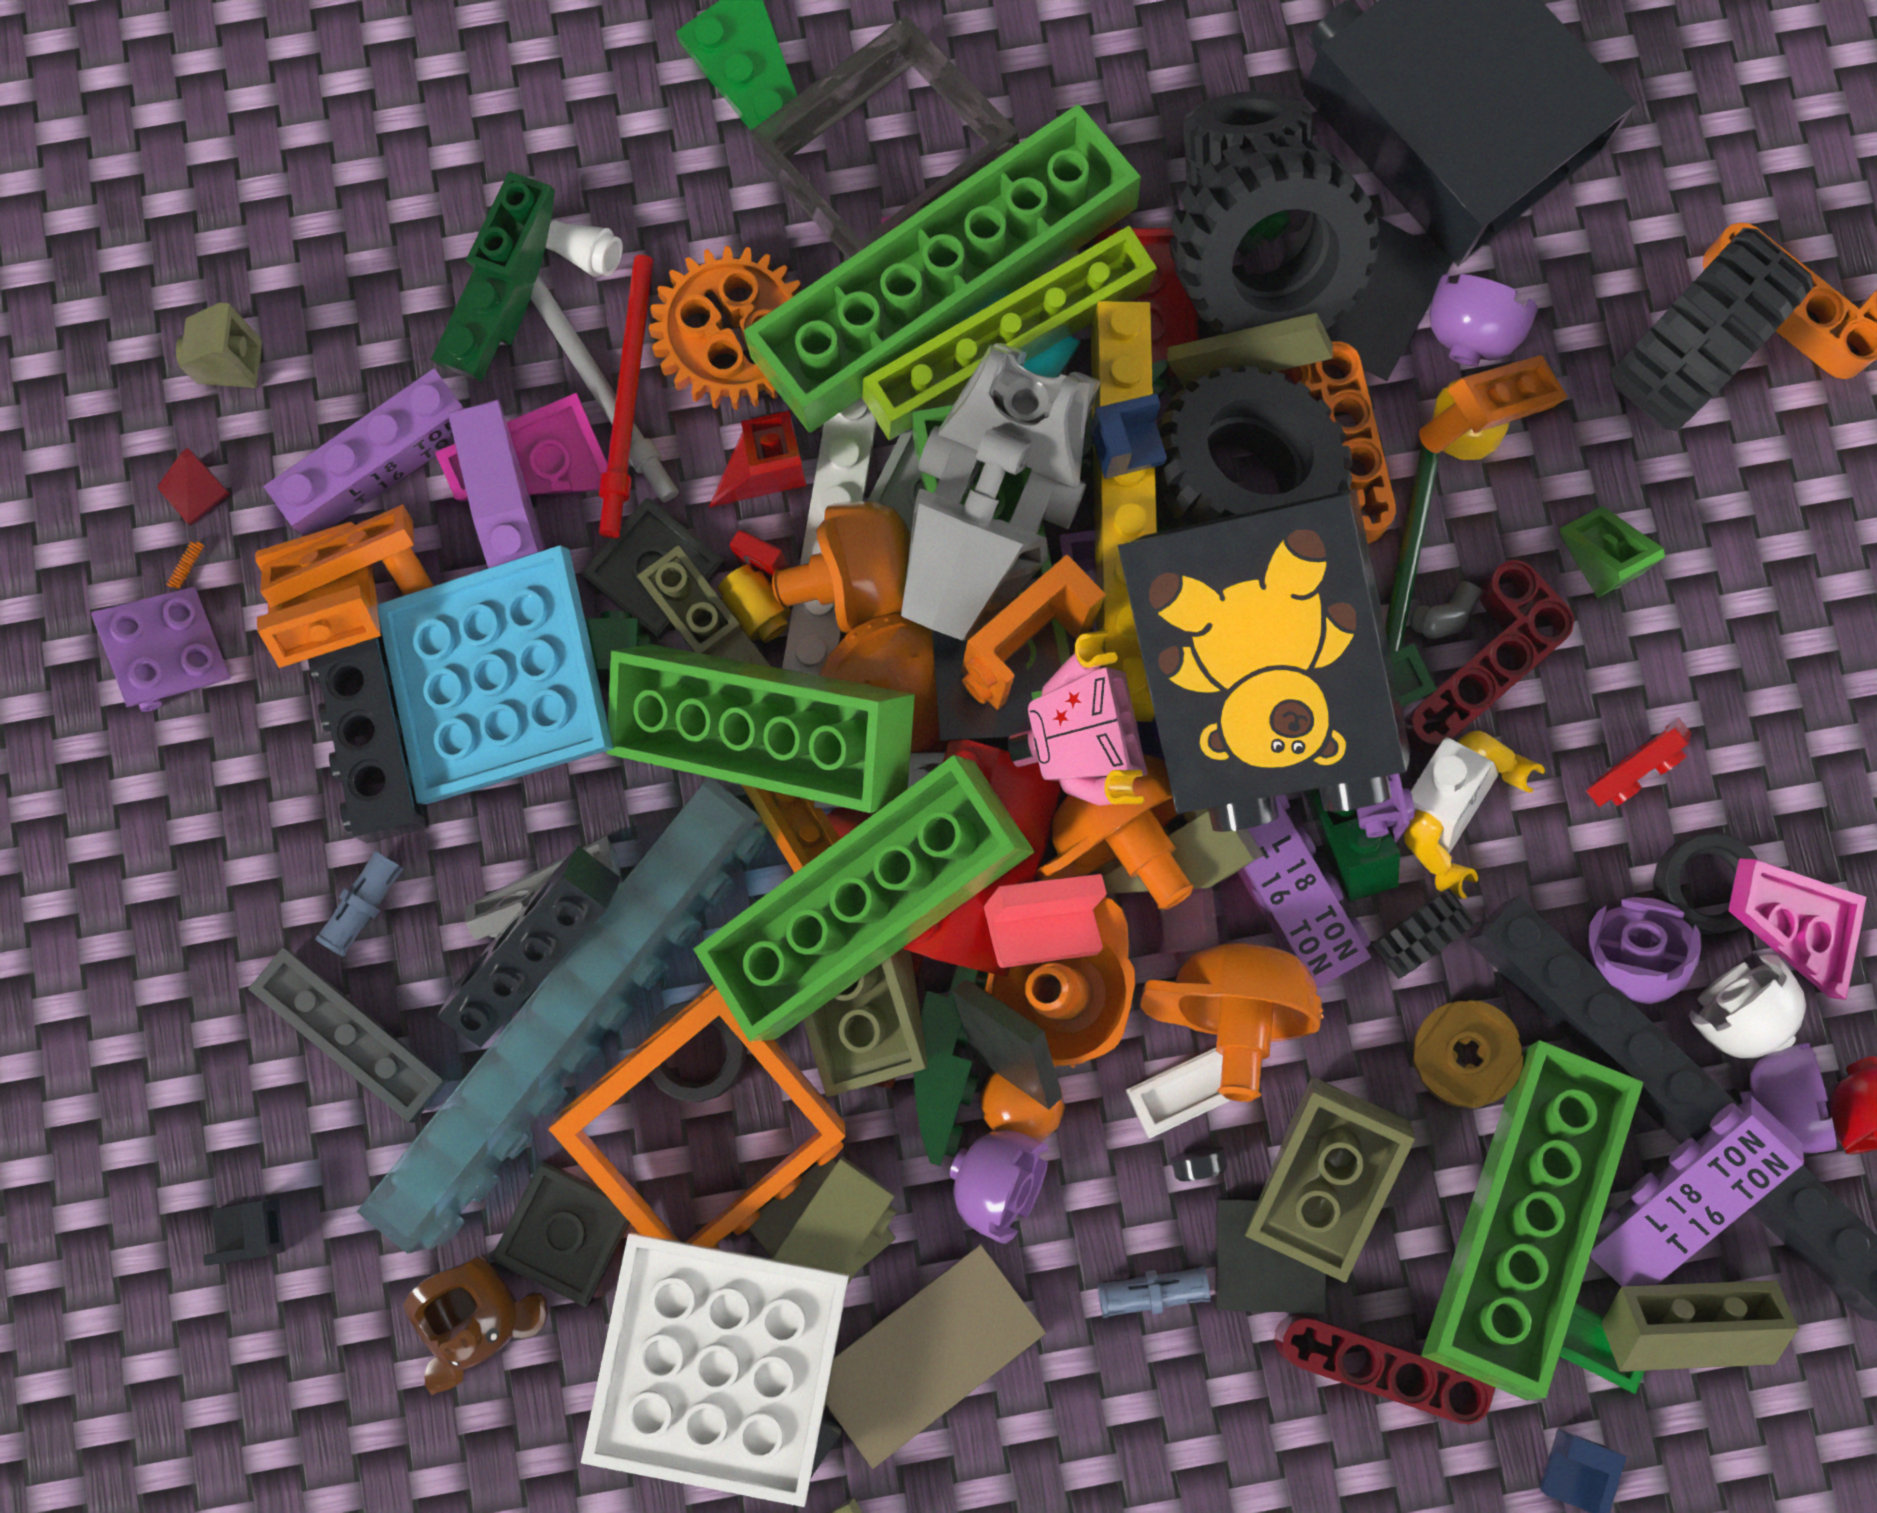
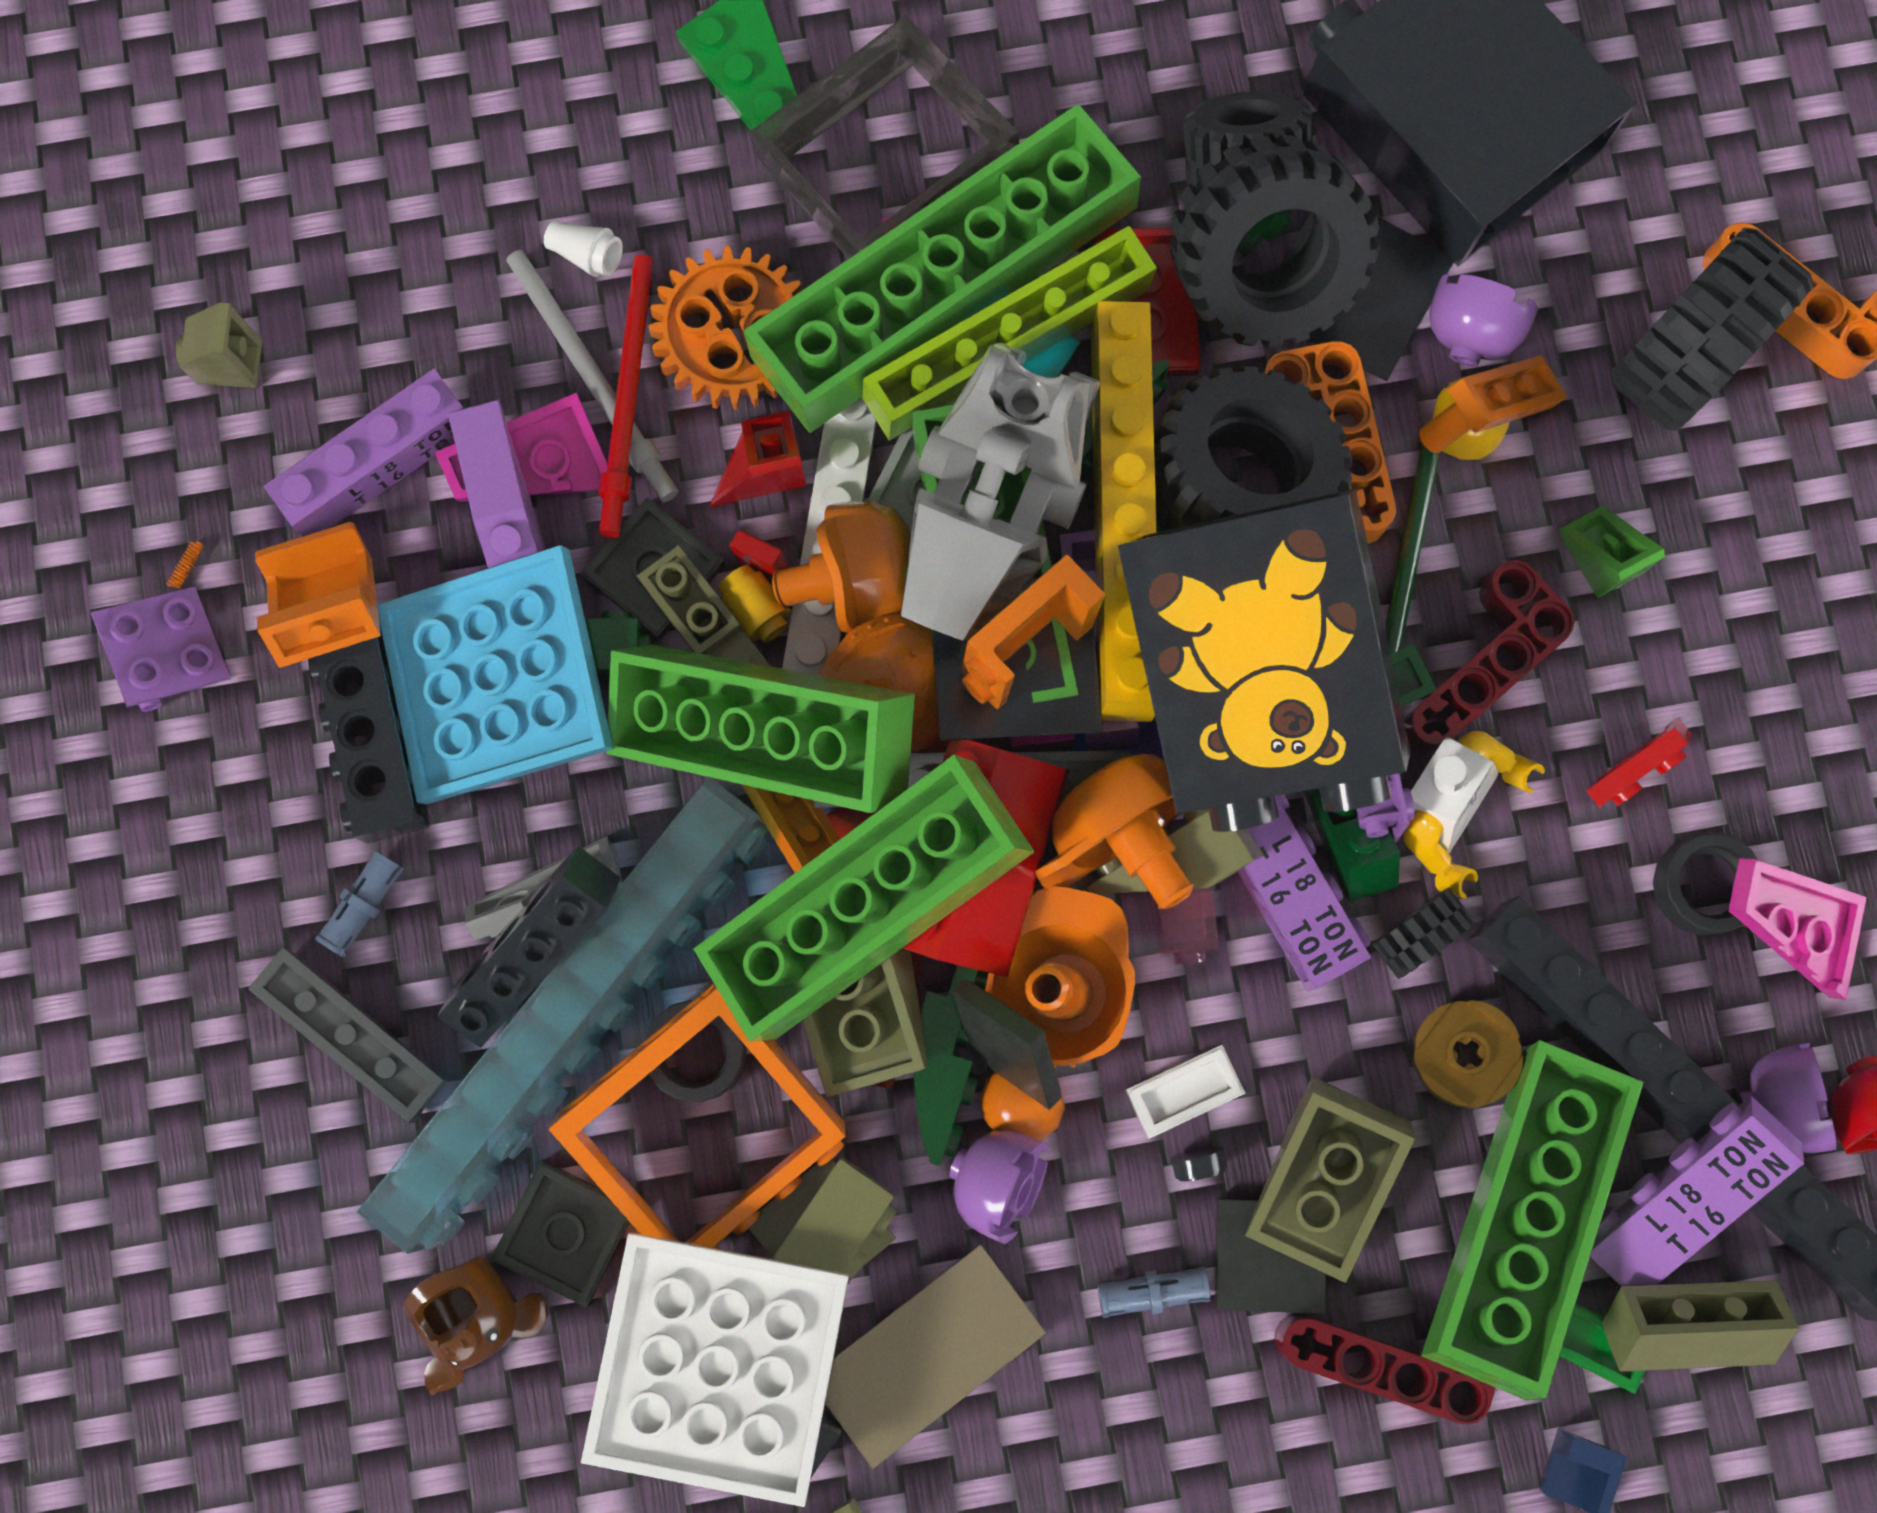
(191, 487): dark red slope -> none
(246, 1232): black panel -> none
(379, 538): orange piece -> none
(504, 274): dark green slope -> none
(1045, 920): coral panel -> none
(1085, 729): bright pink torso -> none
(1127, 436): dark blue panel -> none
(1244, 998): orange piece -> none
(1266, 346): olive tile -> none
(1447, 618): dark grey arm -> none
(1644, 949): medium lavender cylinder -> none
(1752, 1010): white cylinder -> none

